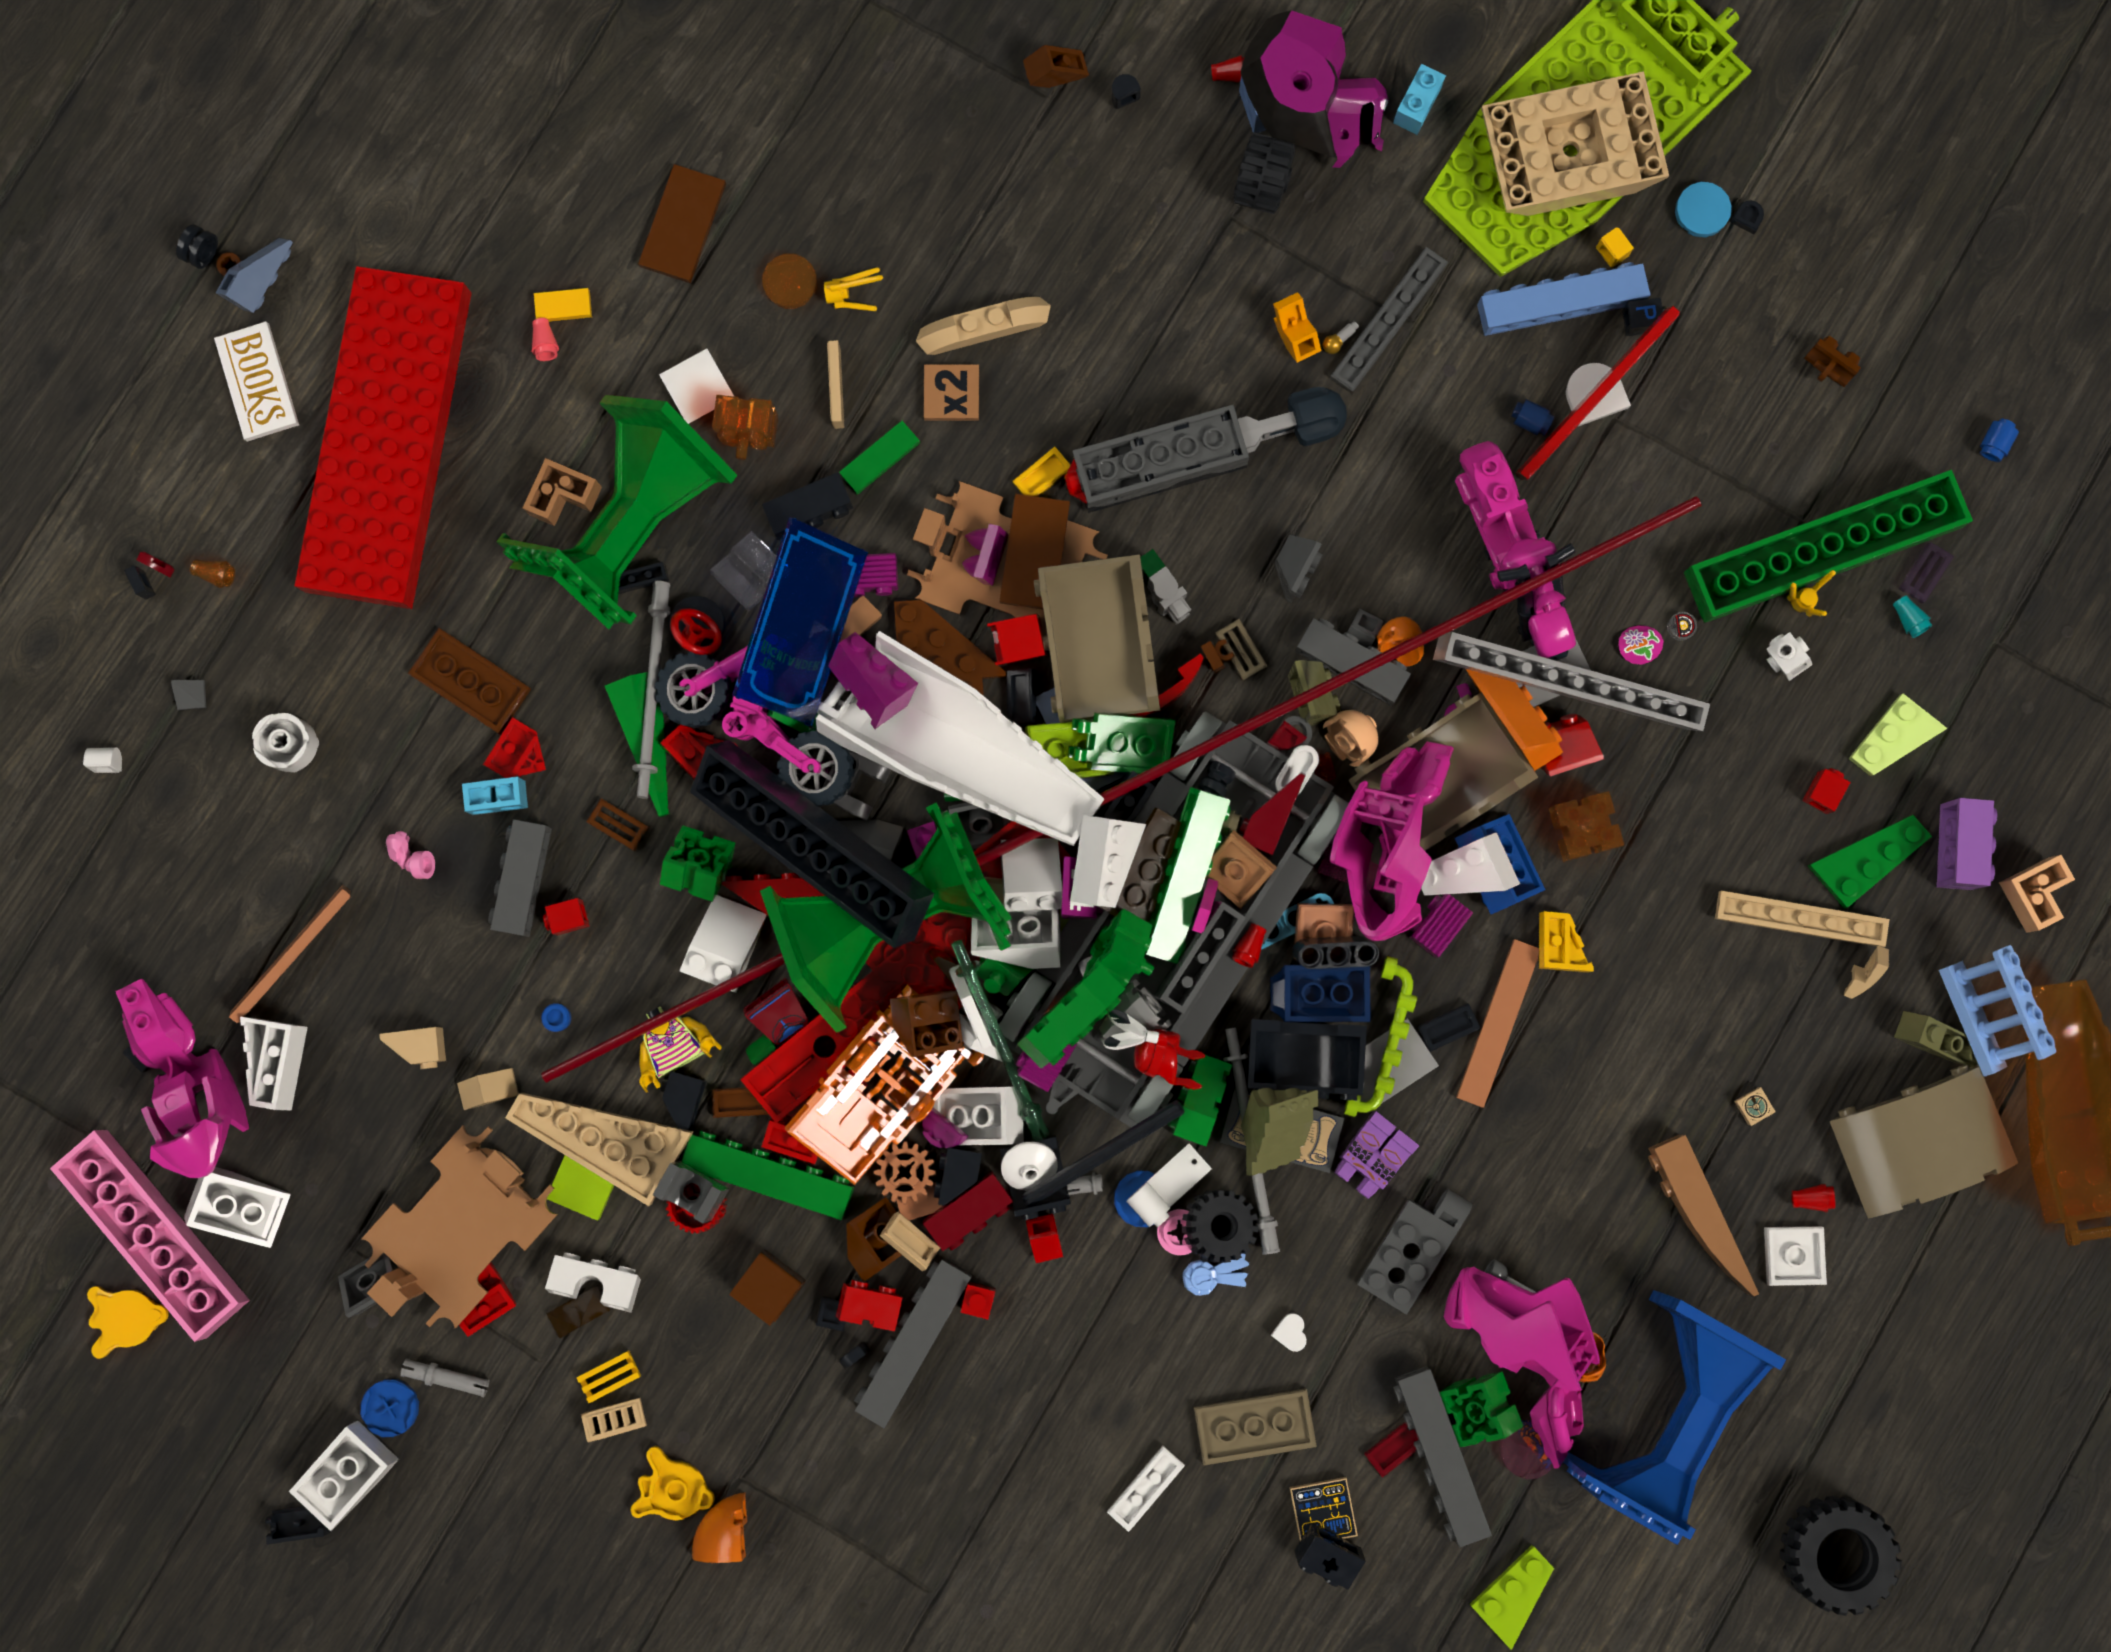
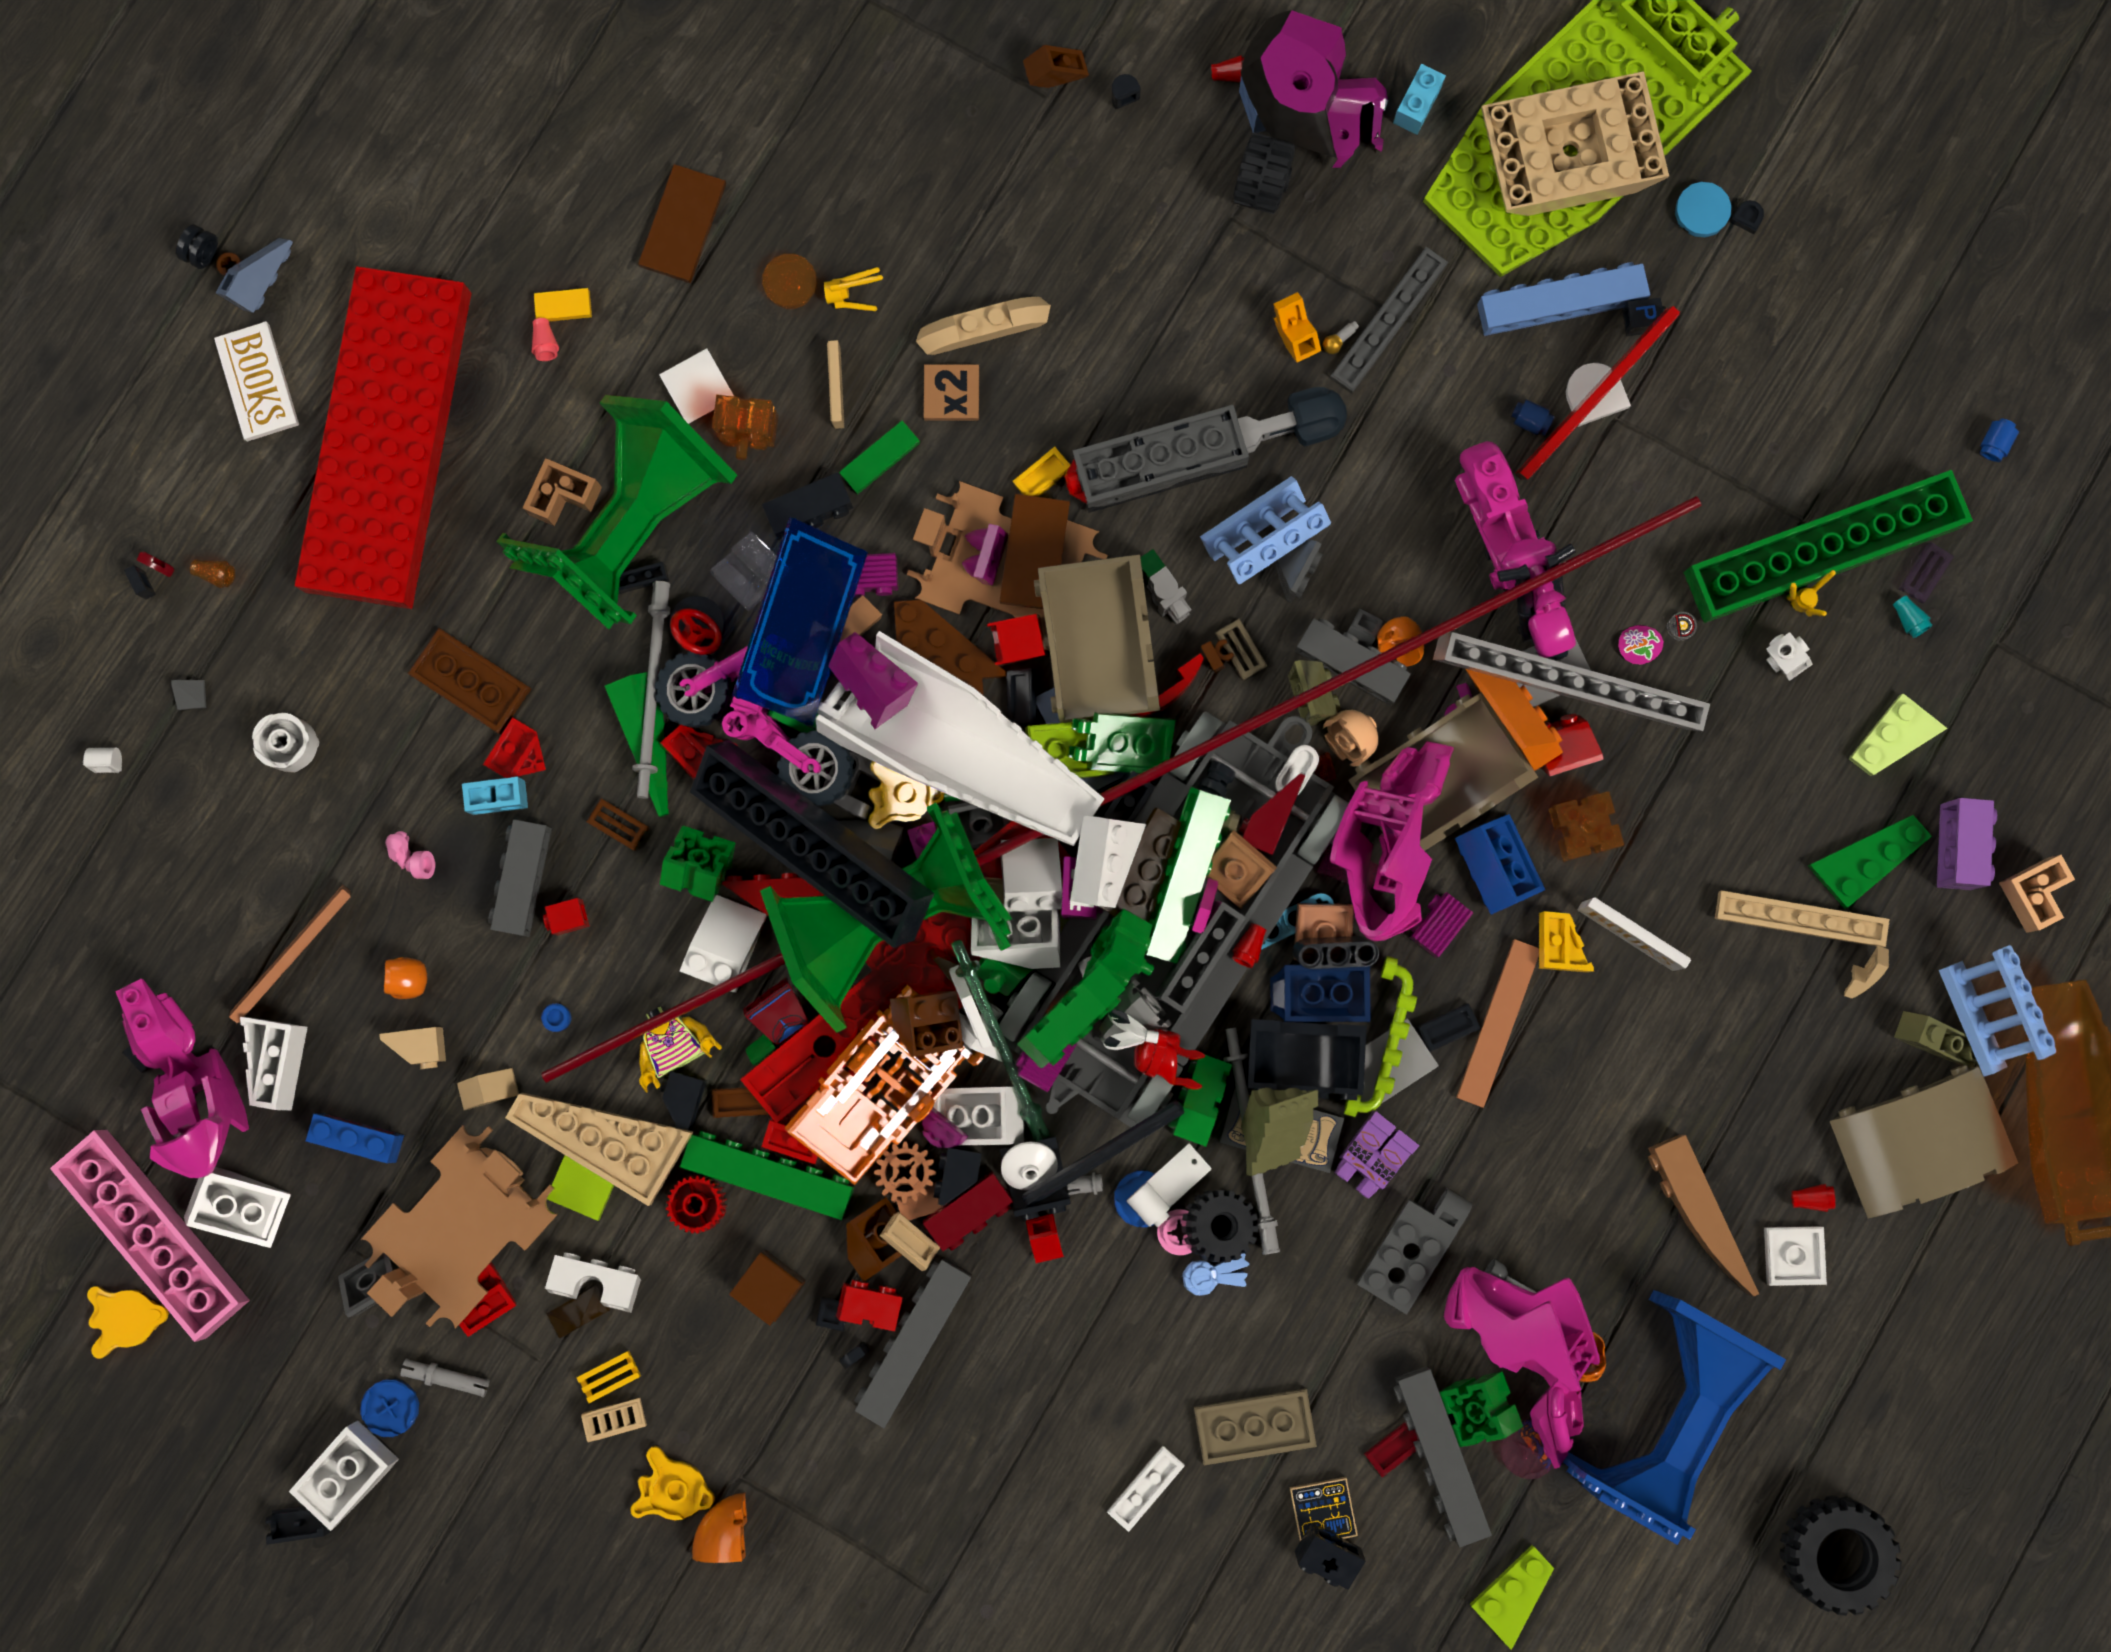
(354, 1138): none -> blue brick
(405, 978): none -> orange helmet
(674, 1189): dark grey piece -> none
(899, 797): none -> yellow tile
(978, 1300): red brick -> none
(1257, 516): none -> light blue fence
(1286, 737): dark red tile -> none
(1290, 1332): white tile -> none
(1471, 869): white wedge -> none
(1614, 247): yellow slope -> none
(1634, 934): none -> white tile
(1754, 1106): tile -> none
(1826, 790): red brick -> none
(1833, 363): reddish brown hips -> none

